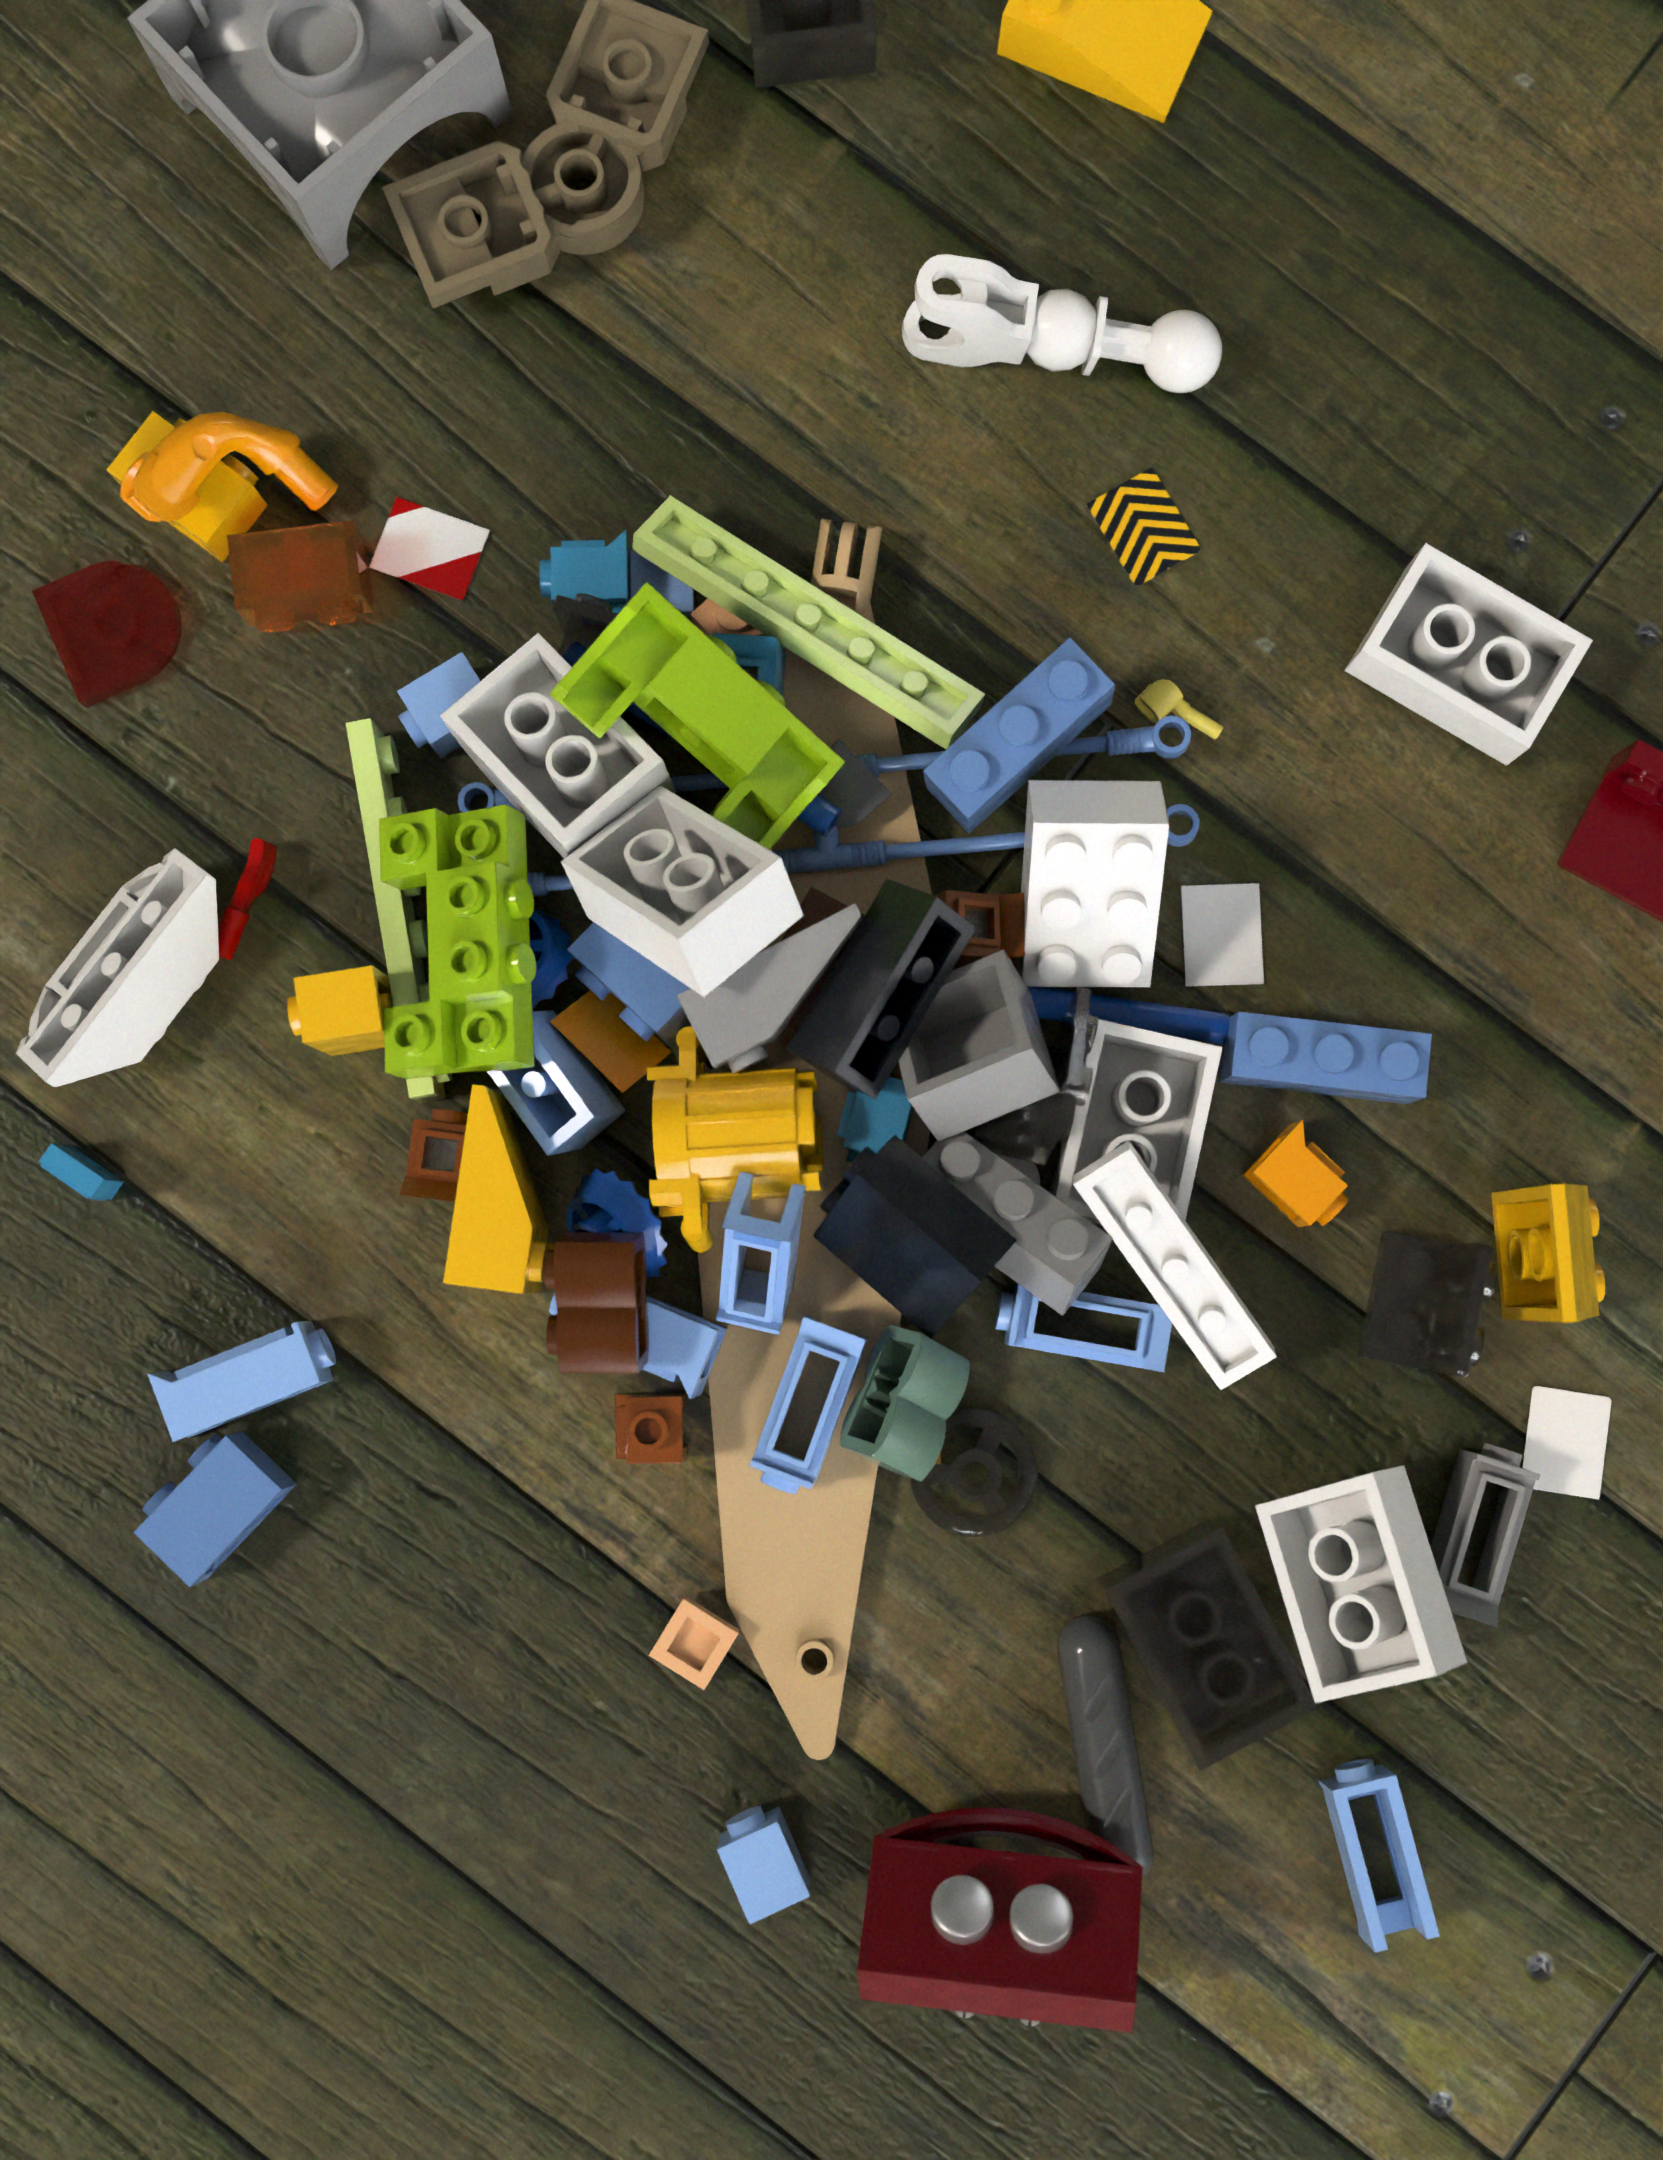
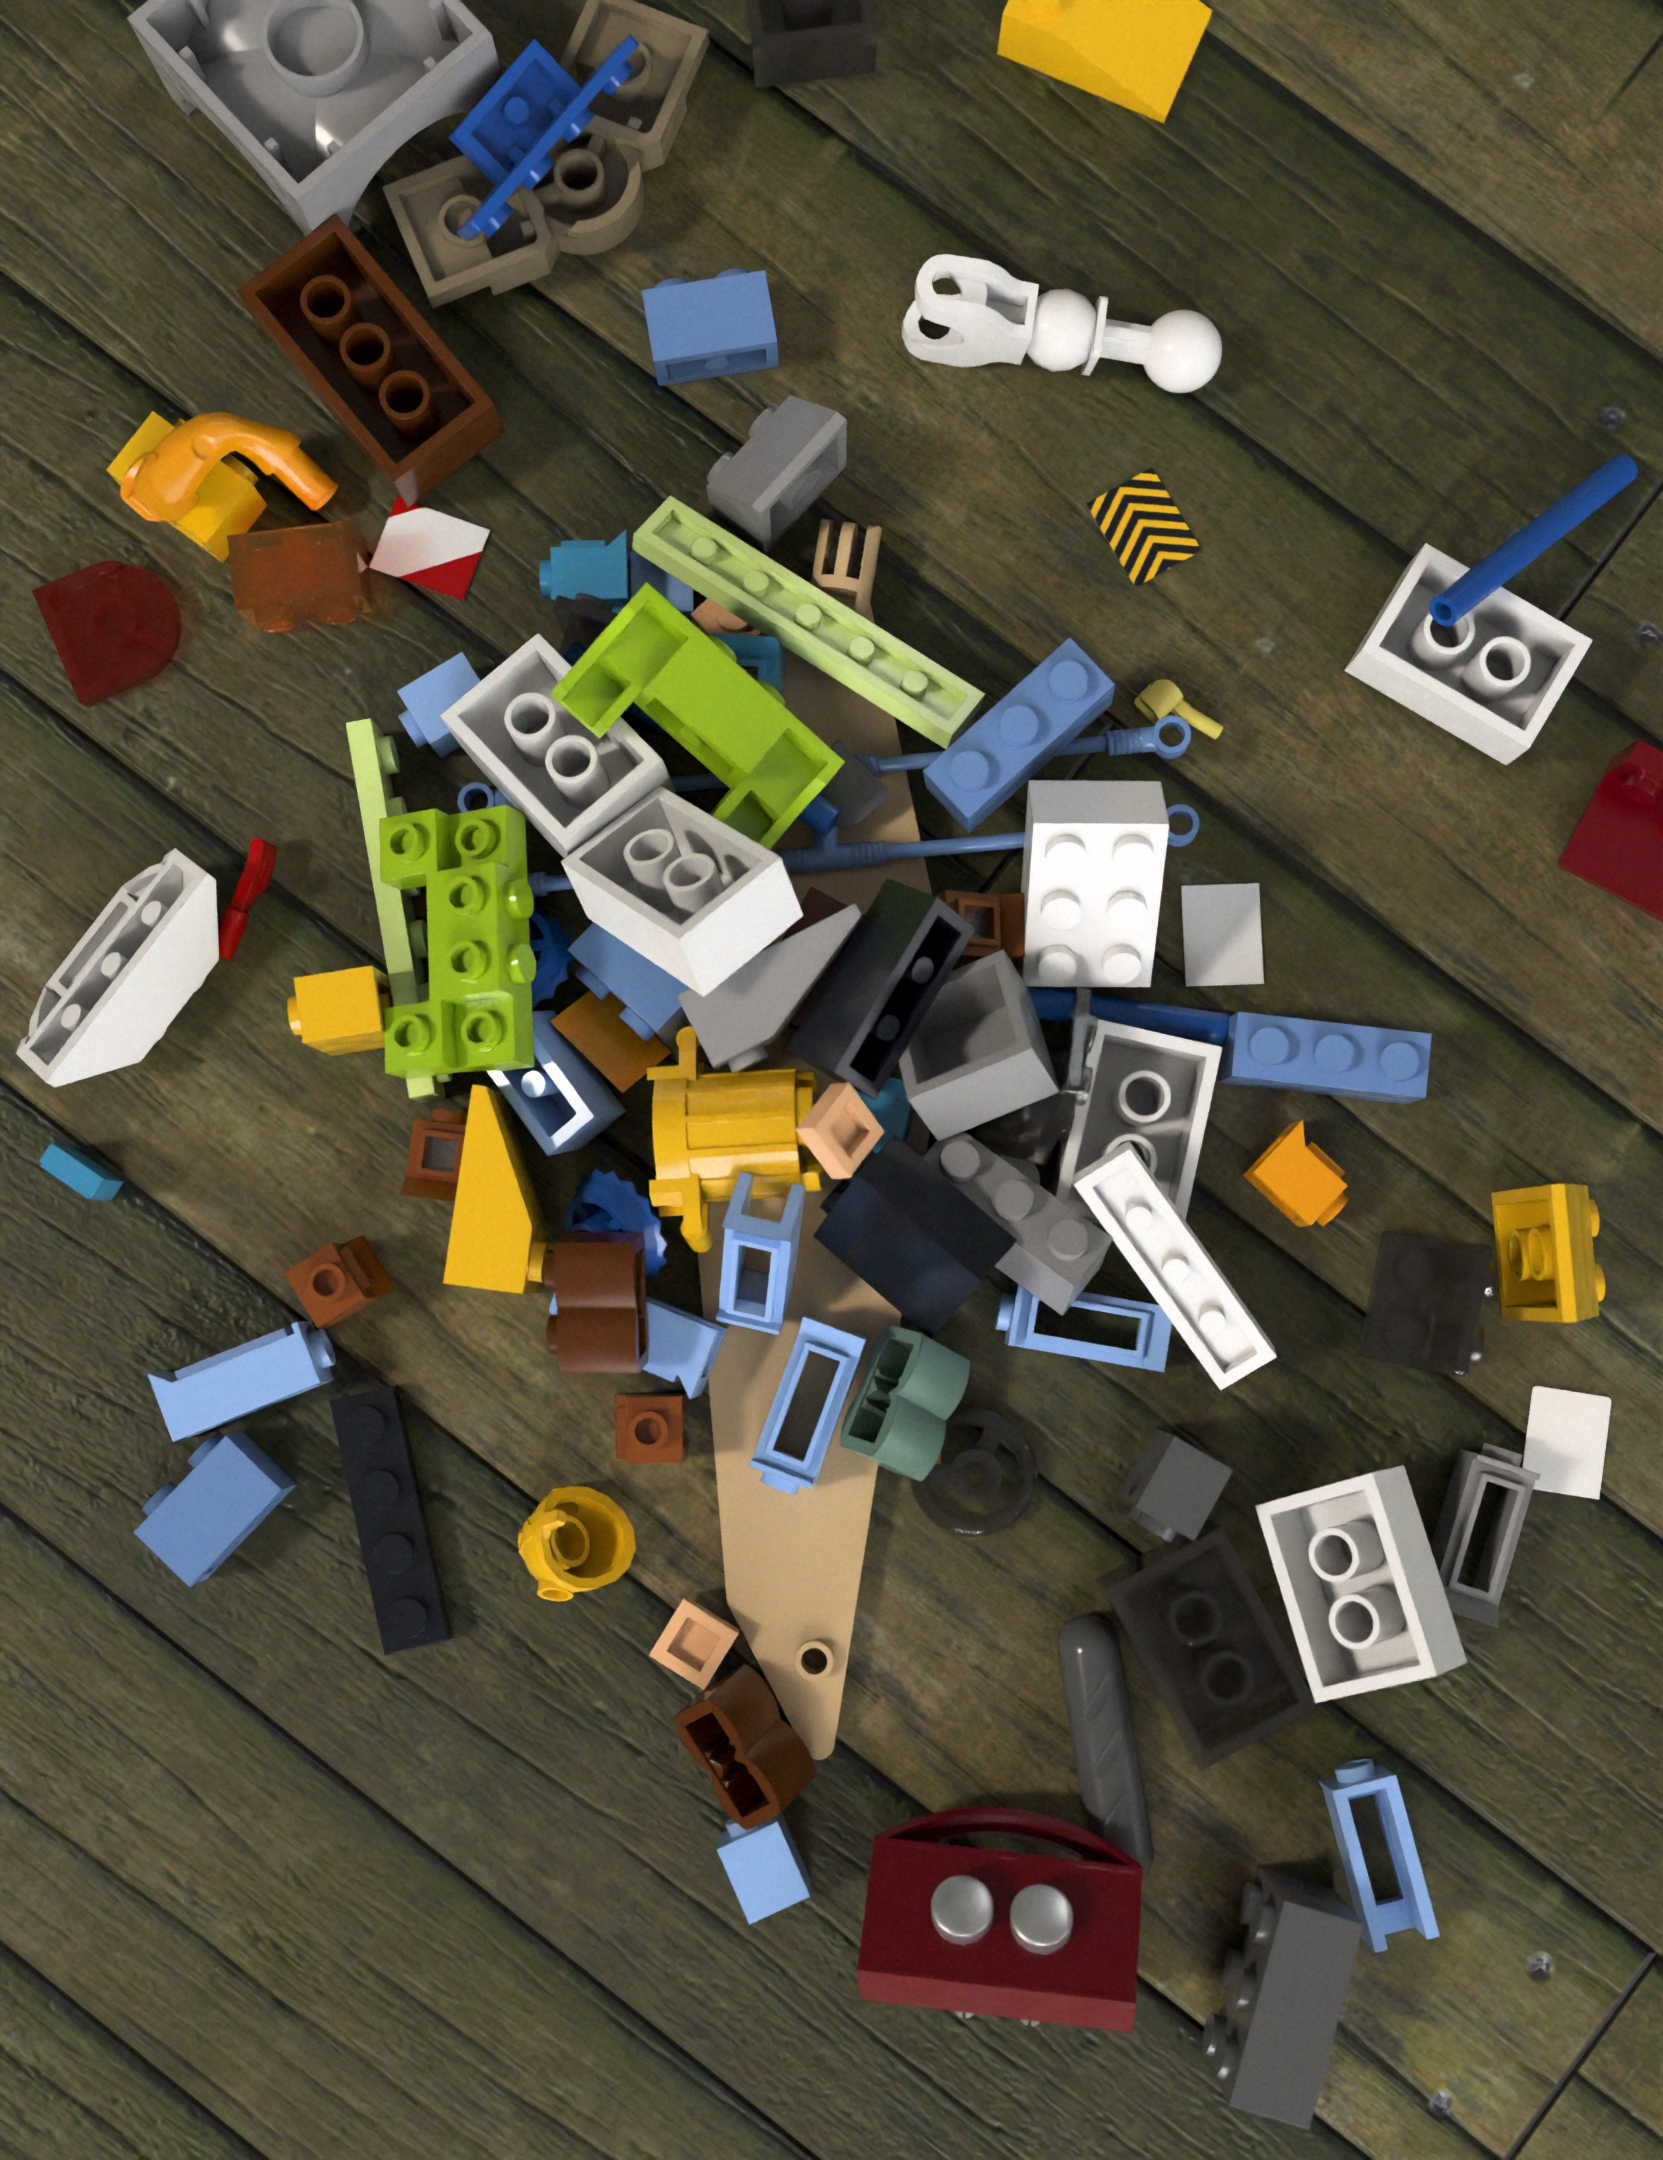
(339, 1281): none -> dark orange window
(372, 360): none -> reddish brown brick
(391, 1520): none -> black plate
(524, 119): none -> blue bracket
(576, 1542): none -> yellow helmet
(711, 326): none -> medium blue brick
(745, 1746): none -> reddish brown brick
(778, 470): none -> light grey slope
(840, 1130): none -> light nougat plate
(1173, 1486): none -> dark grey brick
(1281, 1996): none -> dark grey brick
(1532, 540): none -> blue piece

